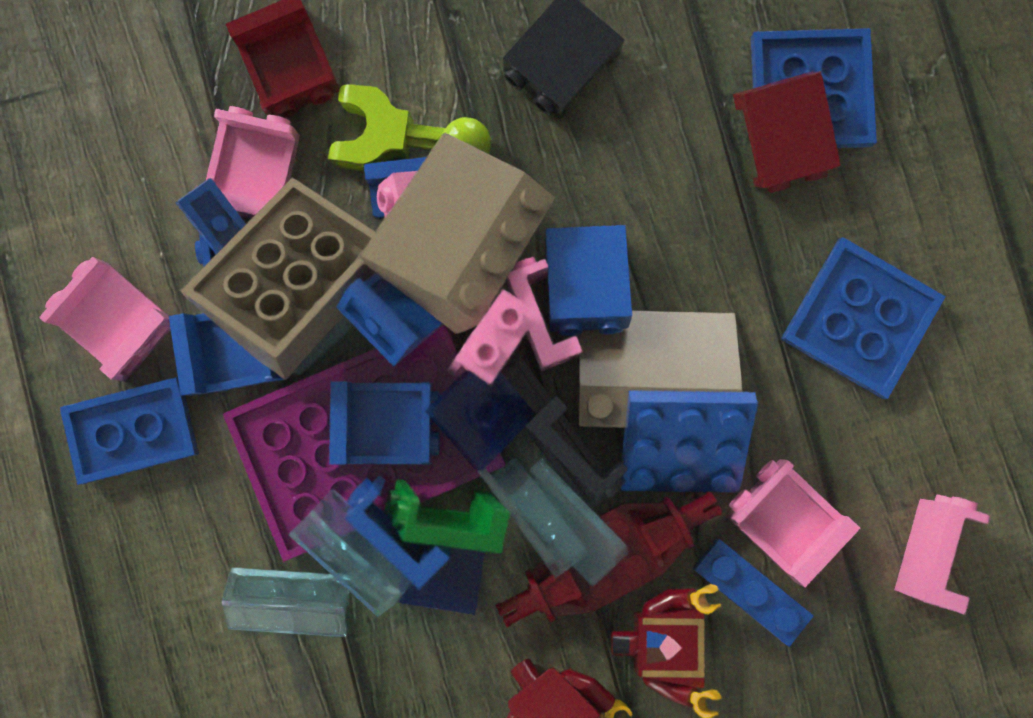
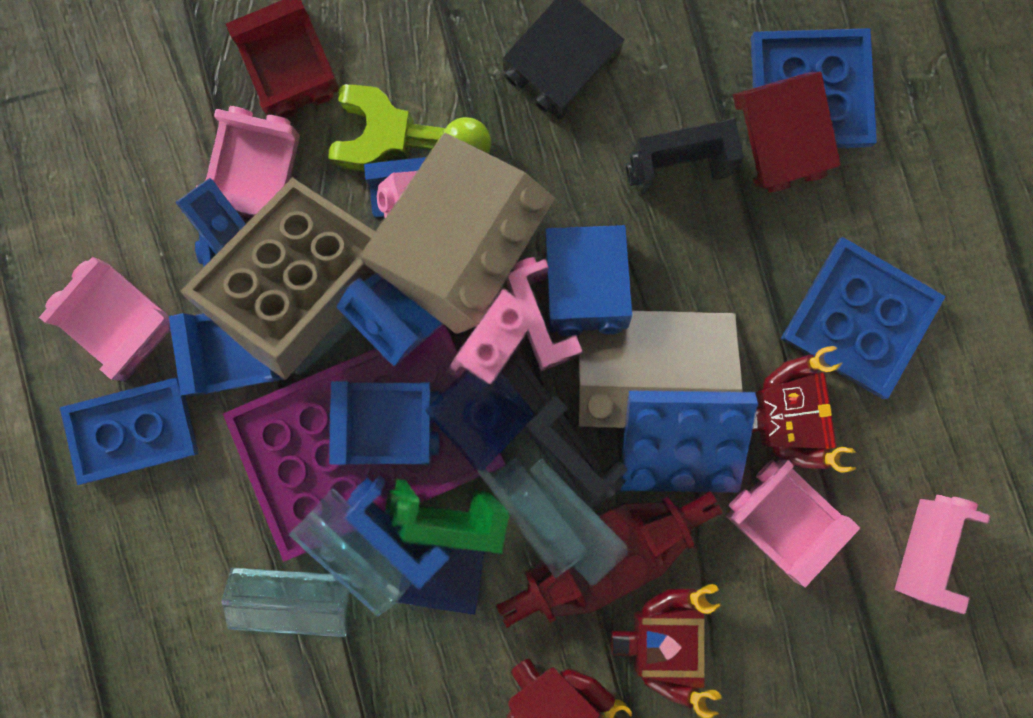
(713, 141): none -> black panel
(753, 592): blue plate -> none
(797, 414): none -> dark red torso

